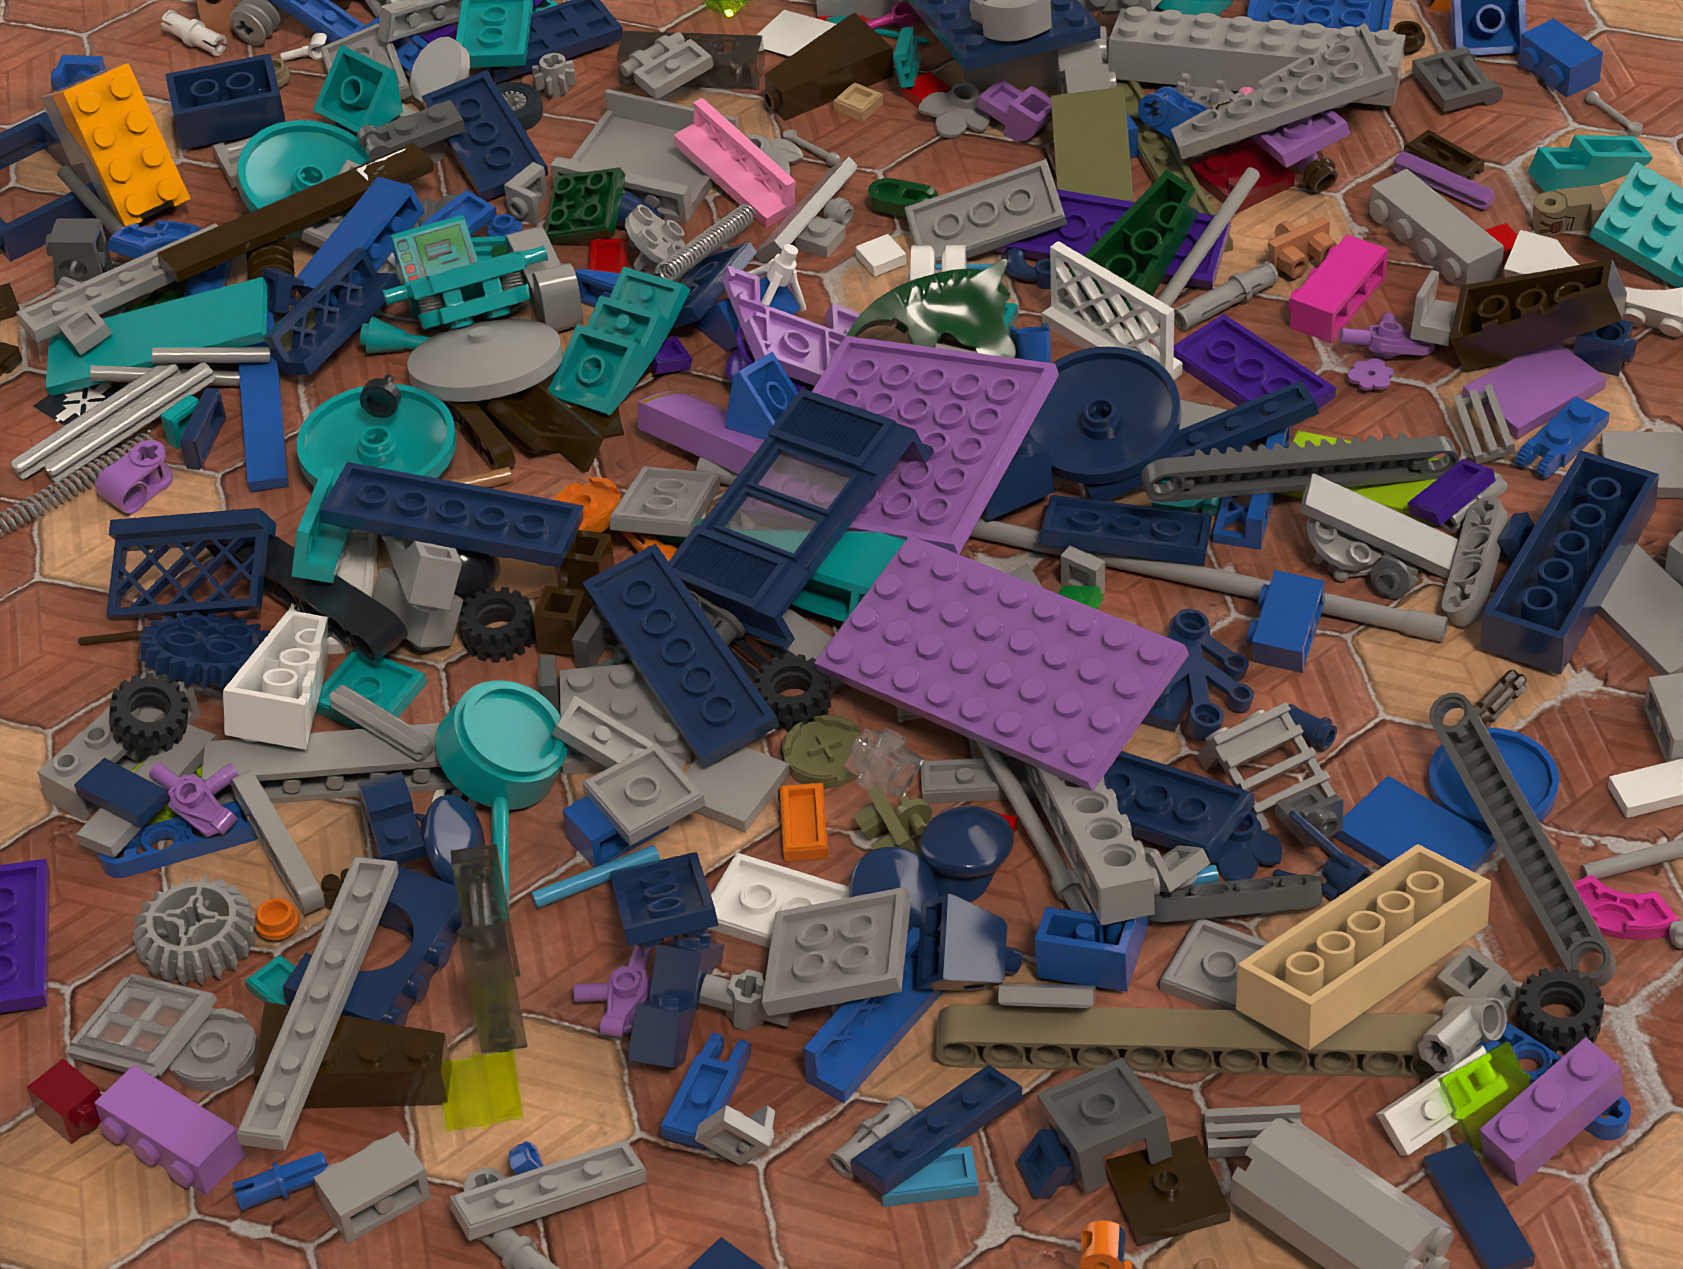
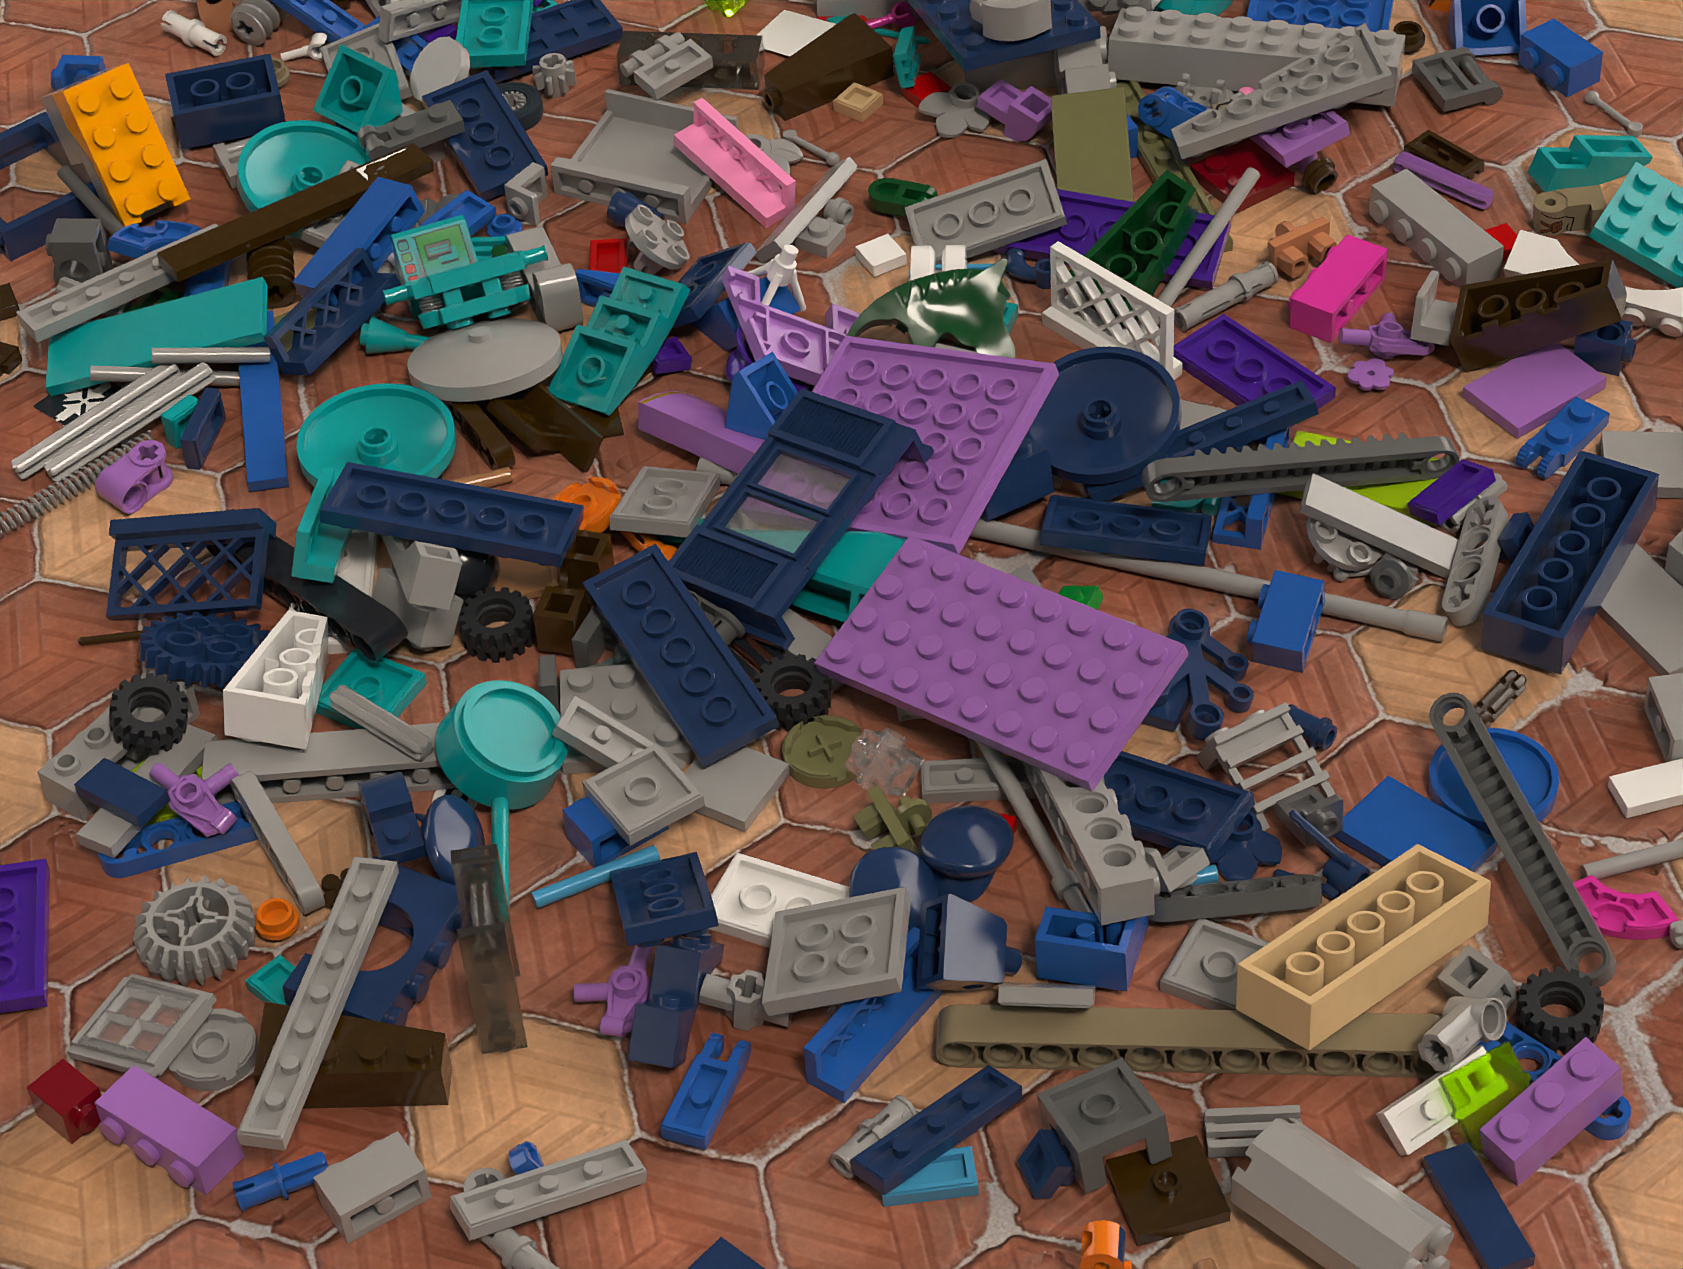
(85, 329): light grey plate -> none
(279, 289): dark blue tile -> none
(380, 397): black tile -> none
(483, 1091): clear neon green piece -> none
(584, 205): dark green tile -> none
(723, 230): light grey piece -> none
(737, 1135): light grey bracket -> none
(803, 822): orange tile -> none
(1032, 343): blue piece -> none
(1082, 569): light grey plate -> none
(1476, 400): light grey tile -> none

